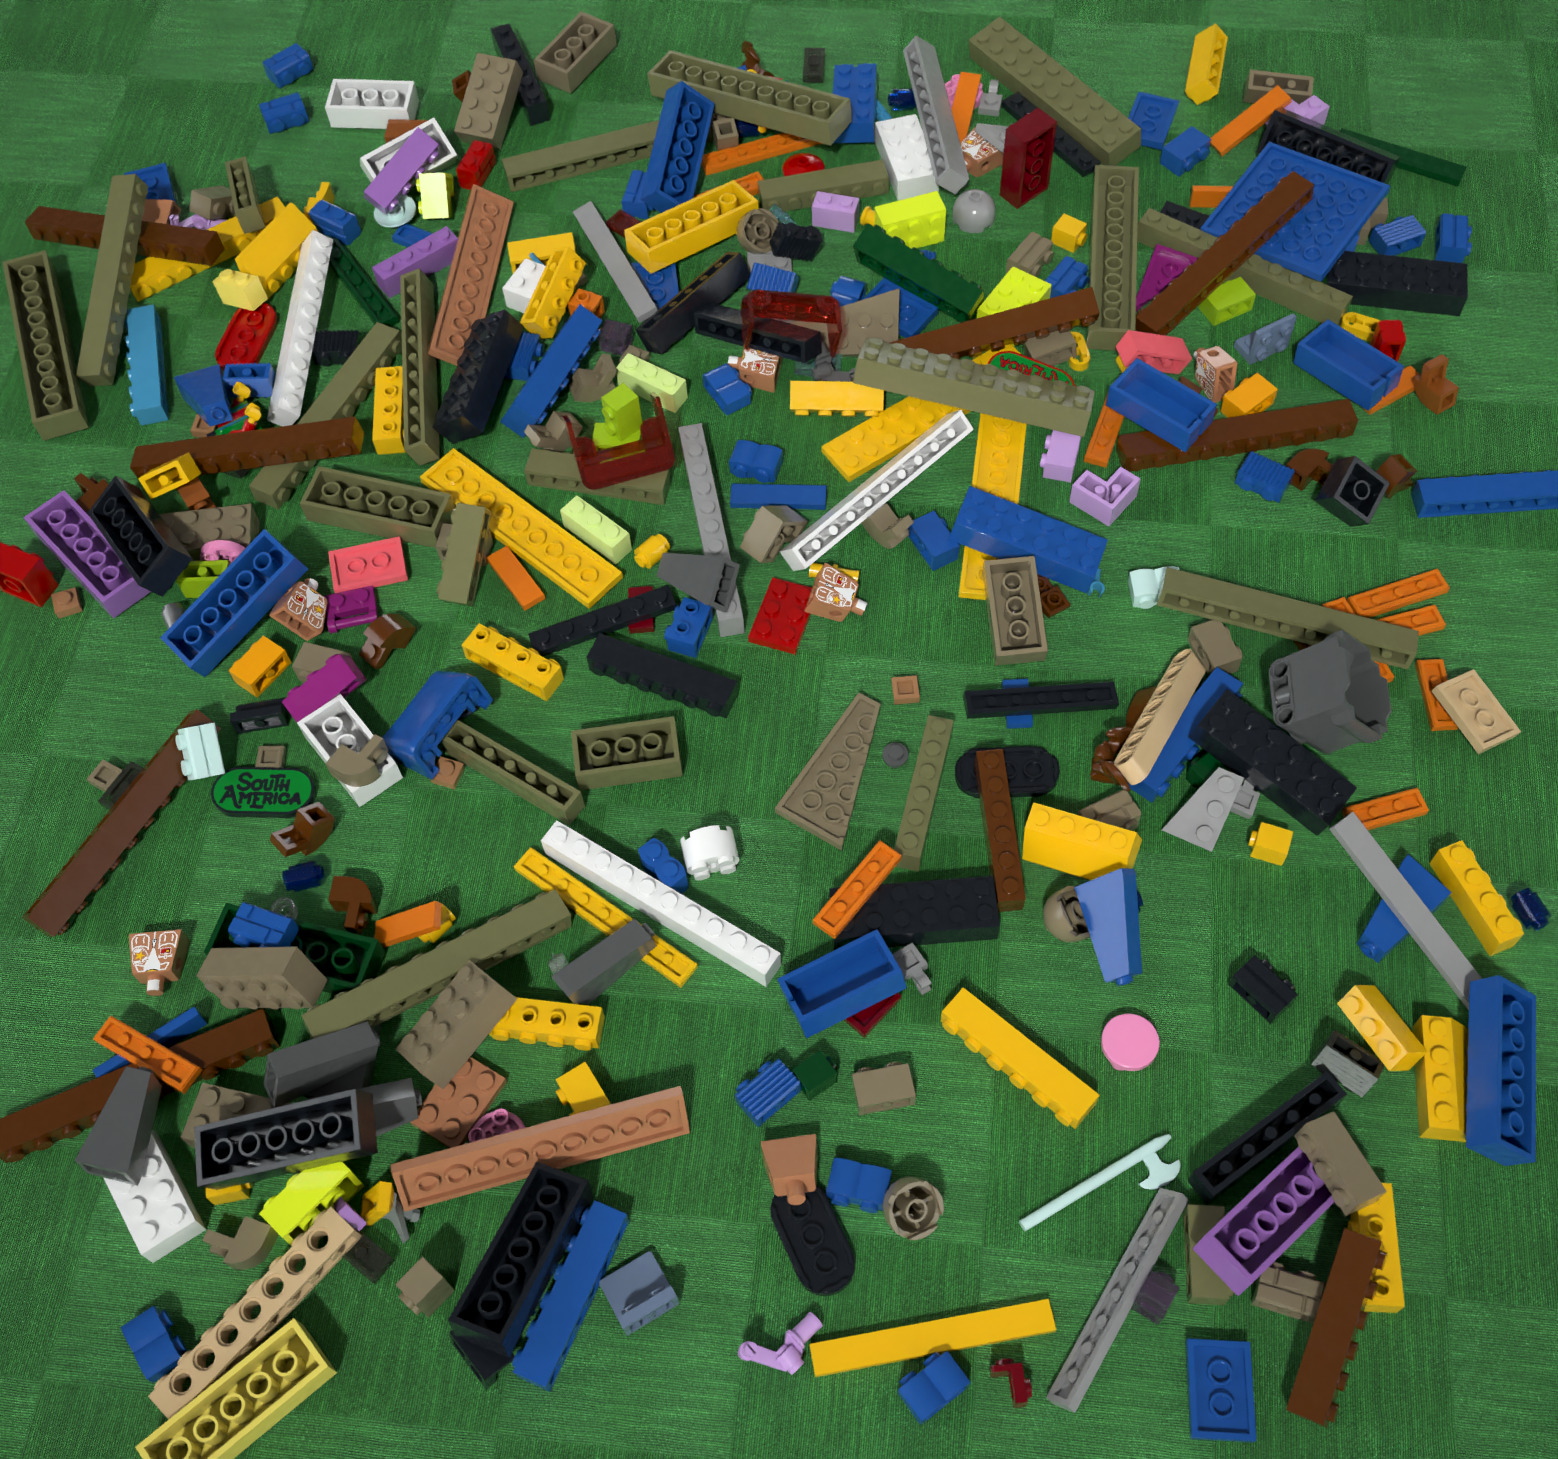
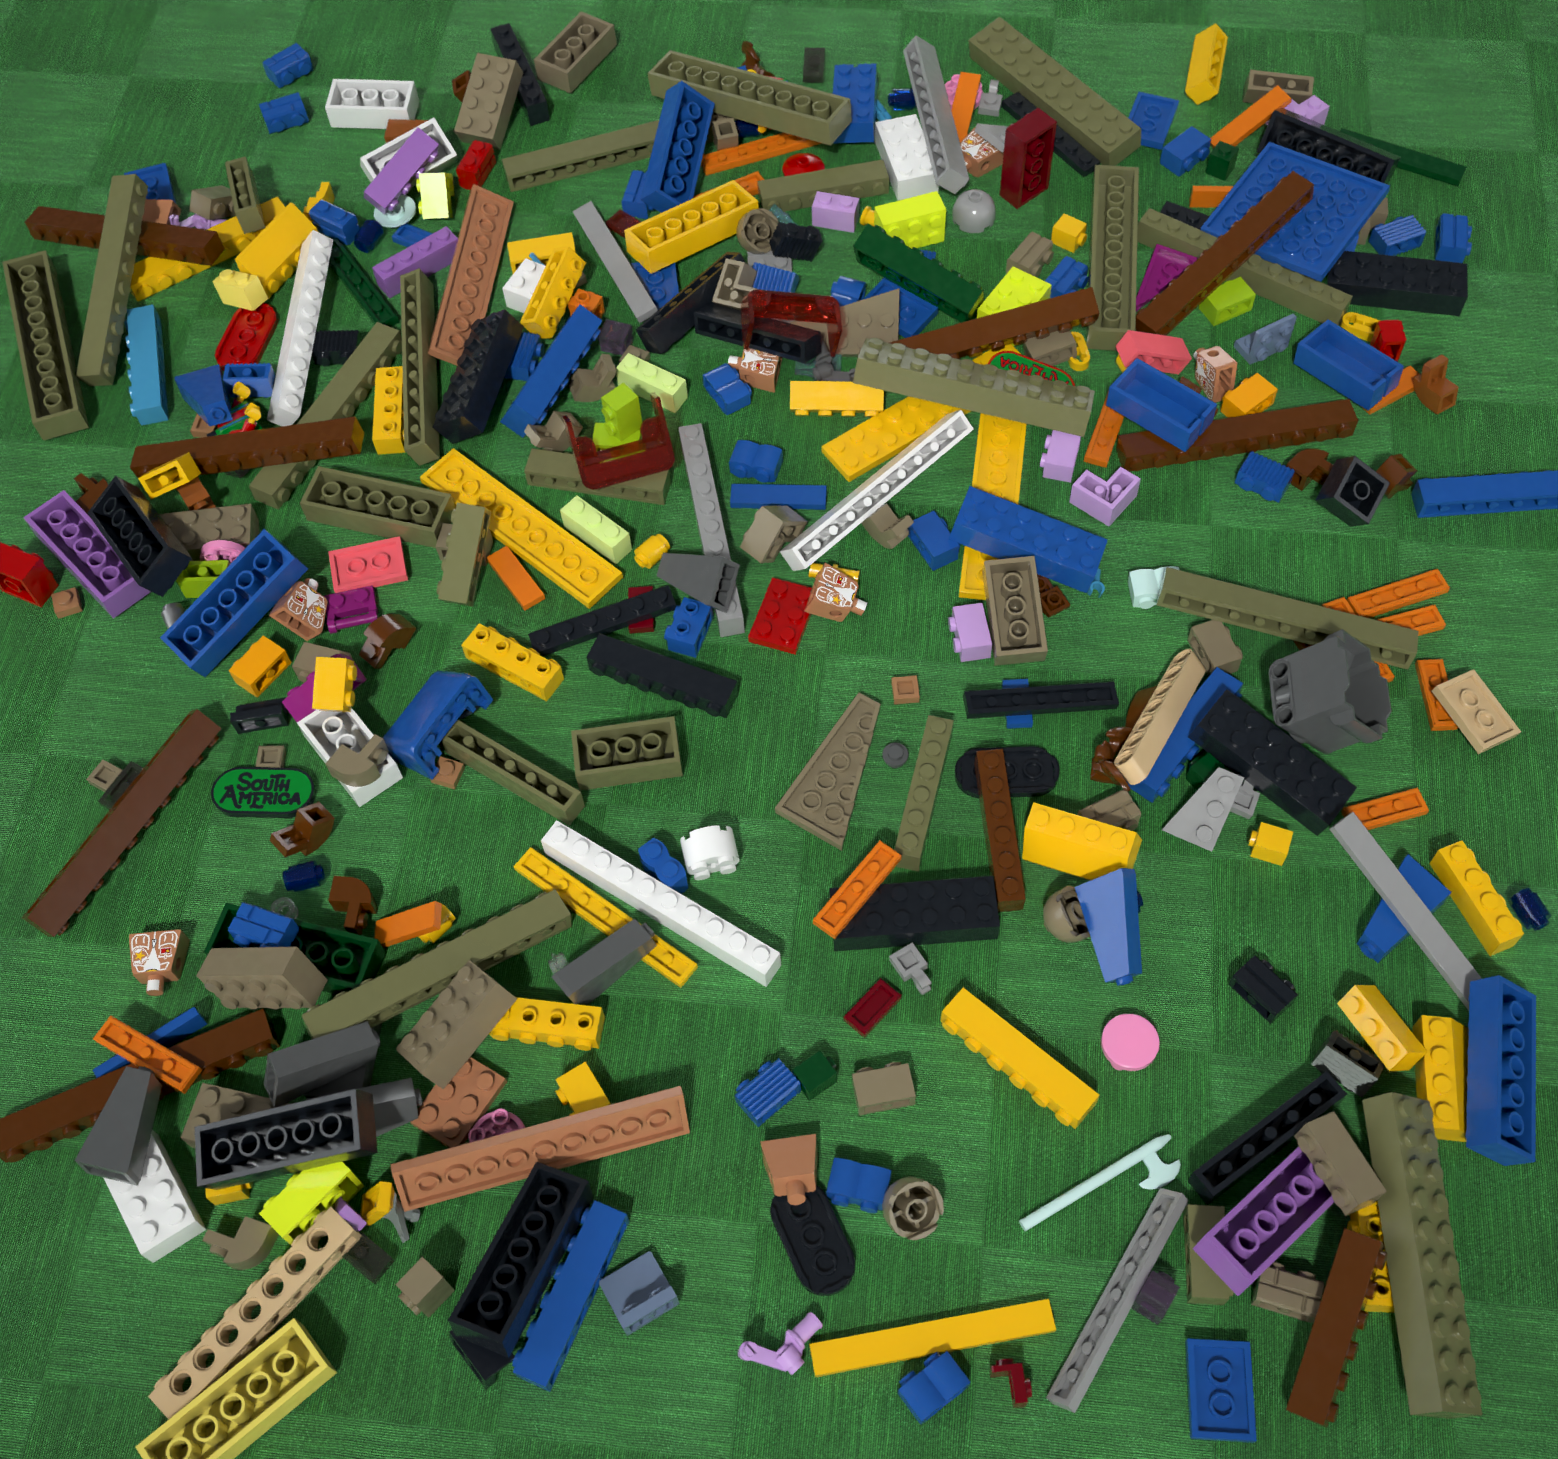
(154, 1343): blue brick -> none
(200, 751): light aqua brick -> none
(334, 684): none -> yellow brick
(368, 235): none -> clear blue brick
(734, 284): none -> dark tan brick
(842, 983): blue piece -> none
(971, 632): none -> lavender brick
(1222, 160): none -> dark green brick
(1421, 1259): none -> olive brick

